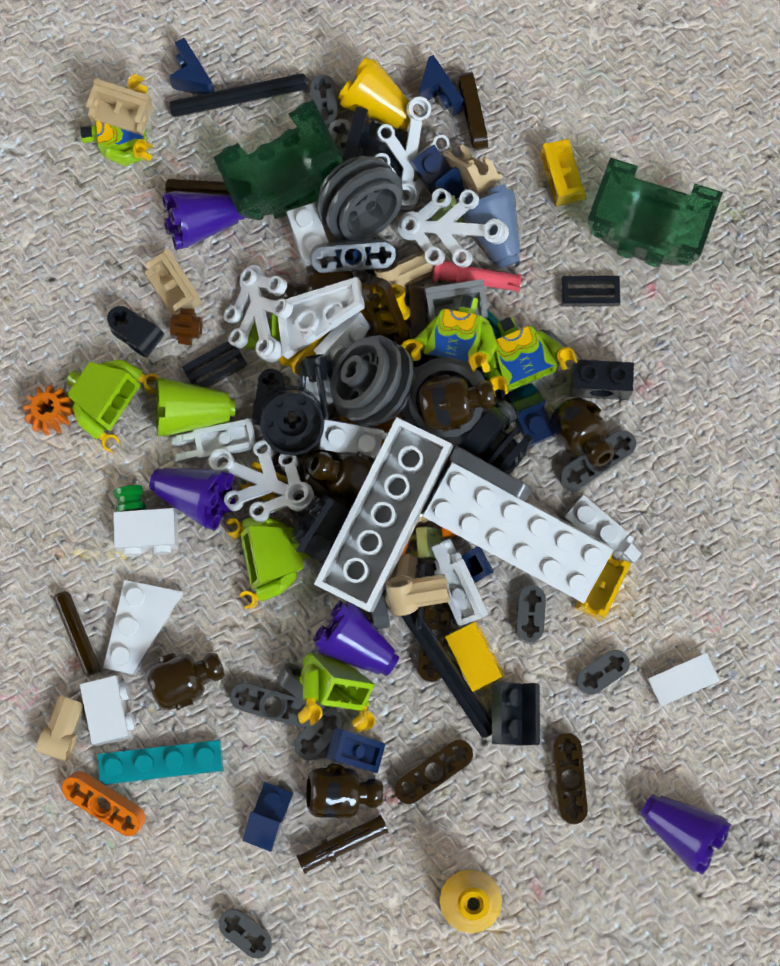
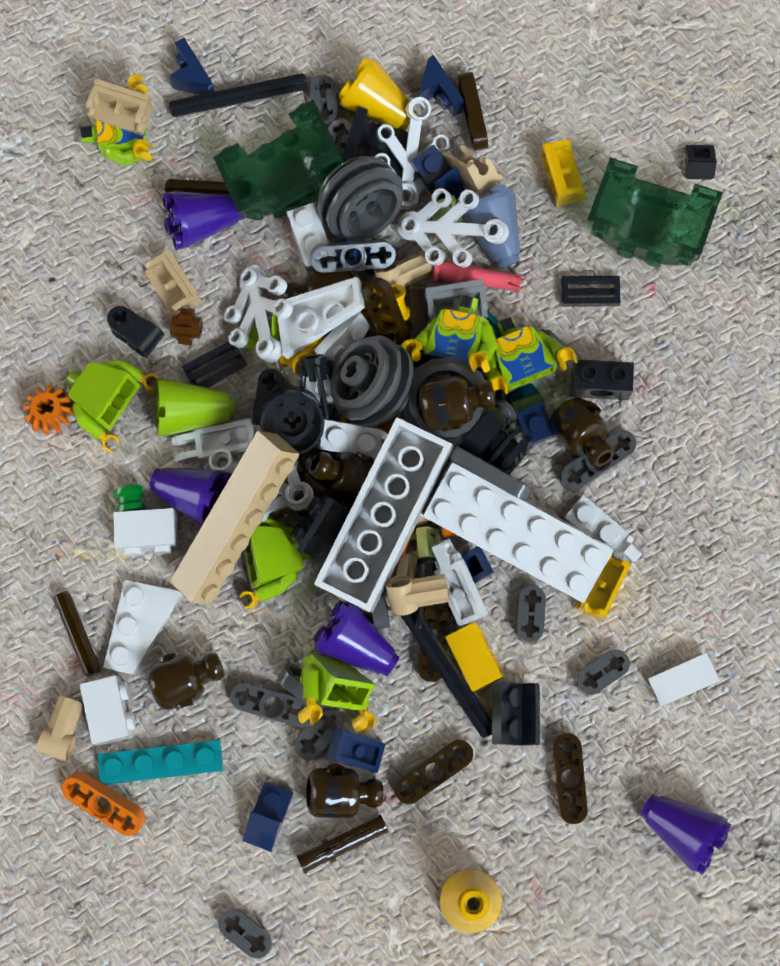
(234, 517): none -> tan brick
(700, 162): none -> black slope

